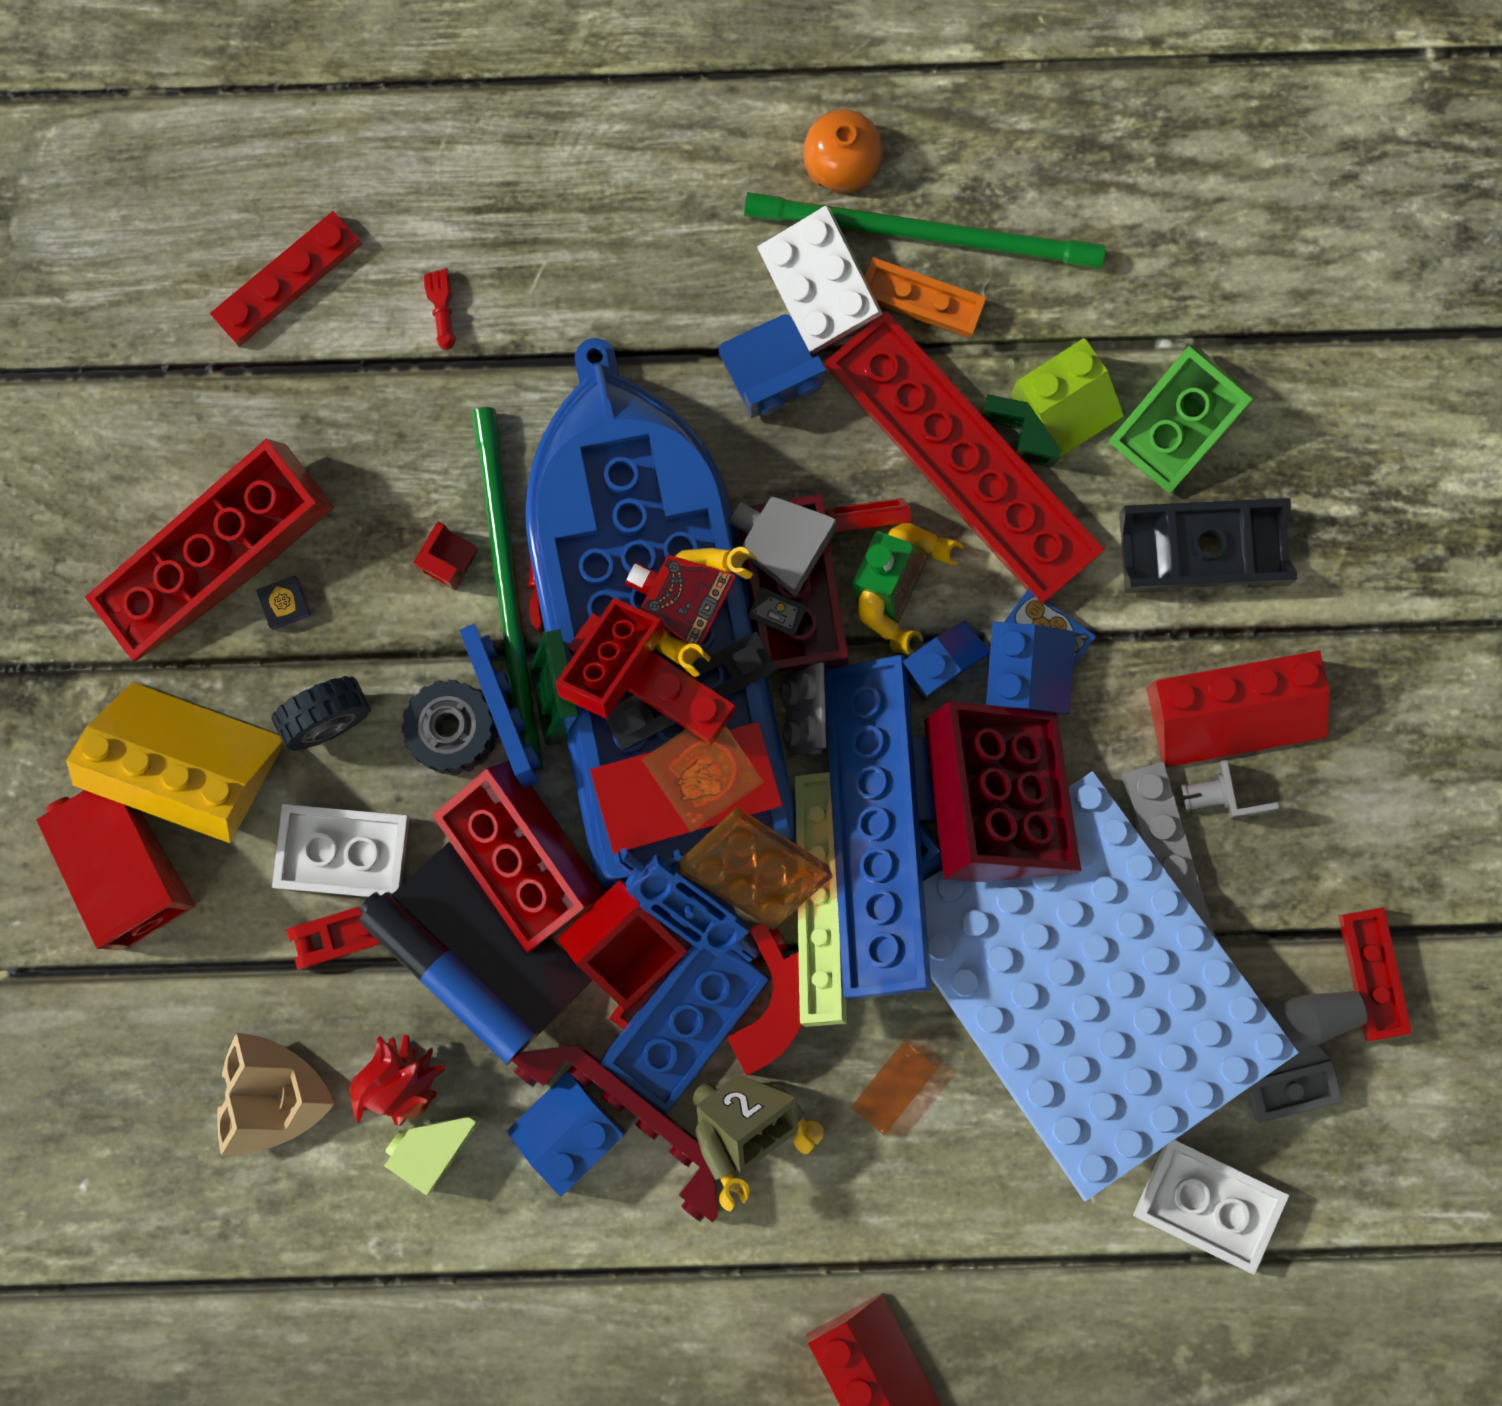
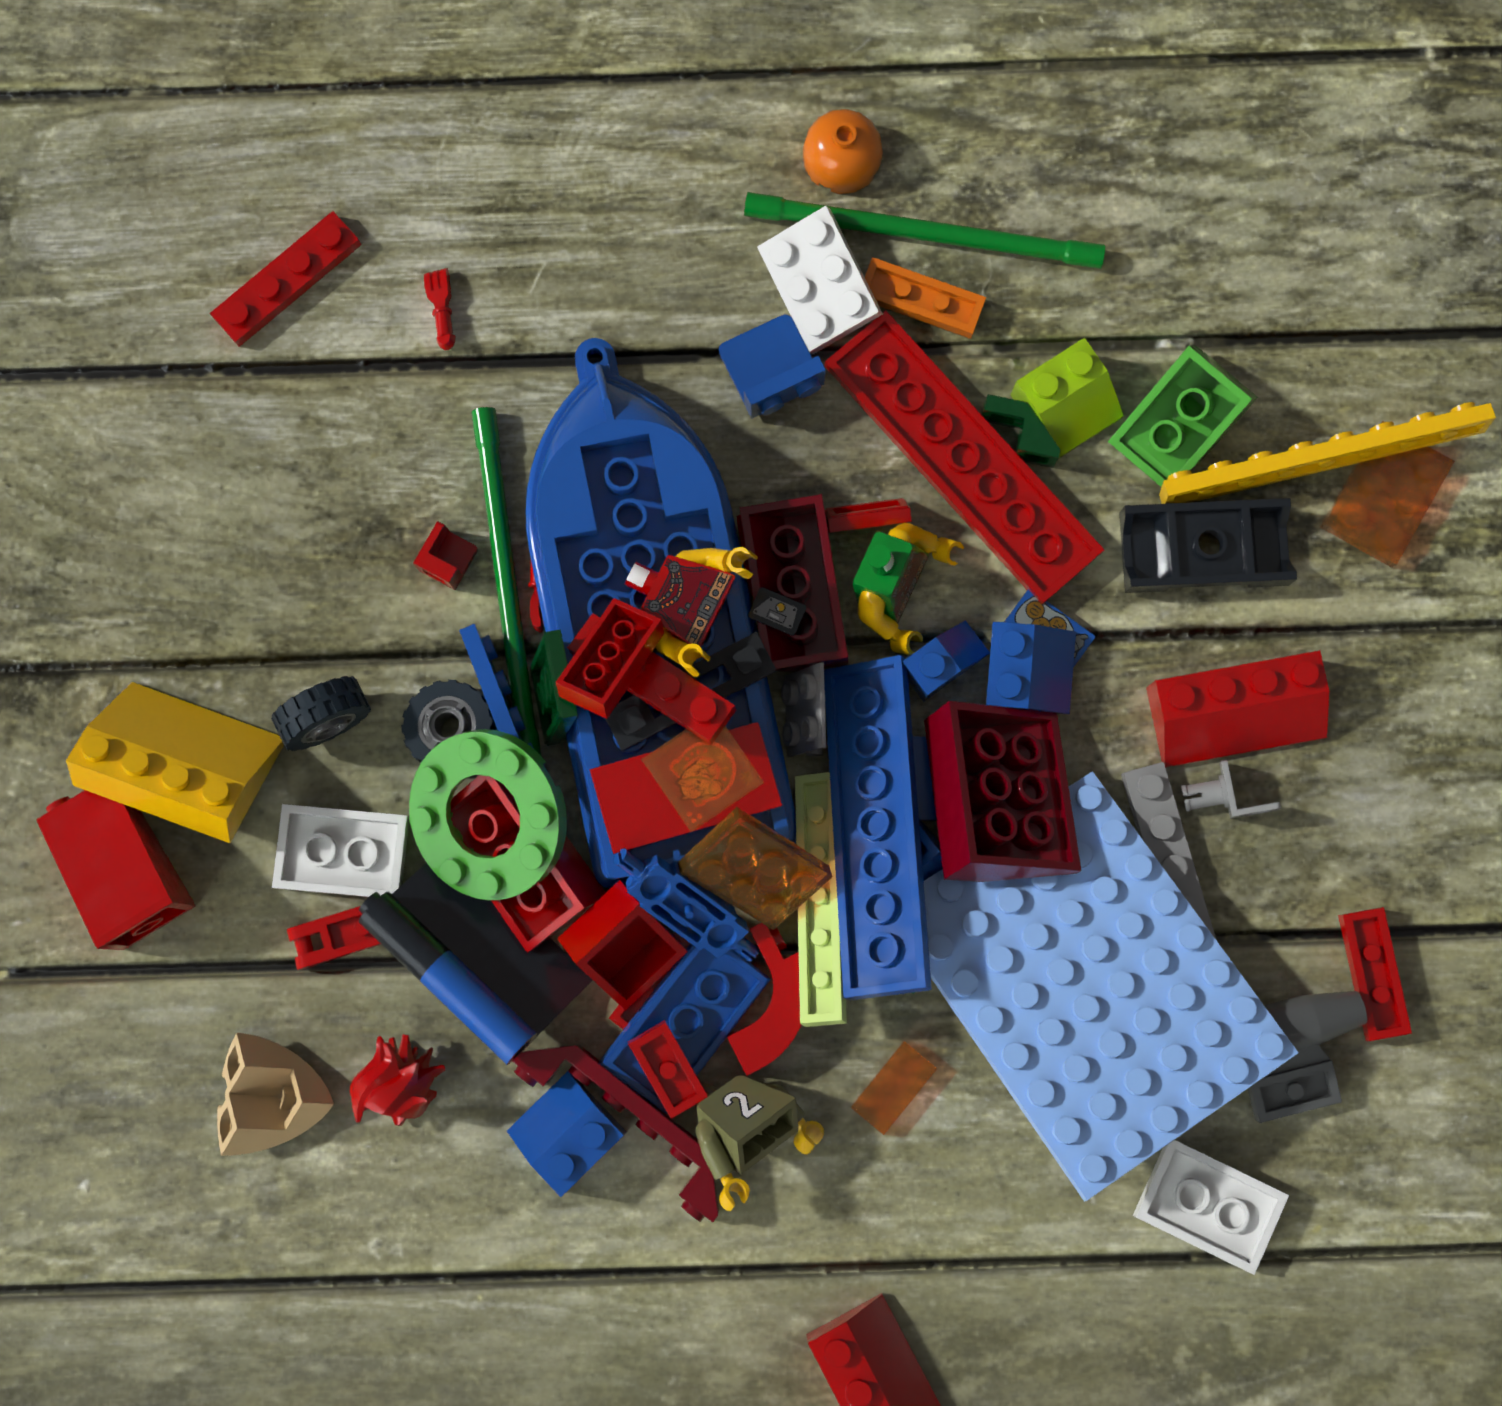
(210, 549): red slope -> none
(283, 602): black tile -> none
(428, 1151): yellowish green slope -> none
(538, 800): none -> bright green plate
(667, 1069): none -> red plate
(784, 539): light grey torso -> none
(1339, 451): none -> yellow plate
(1387, 501): none -> clear orange plate

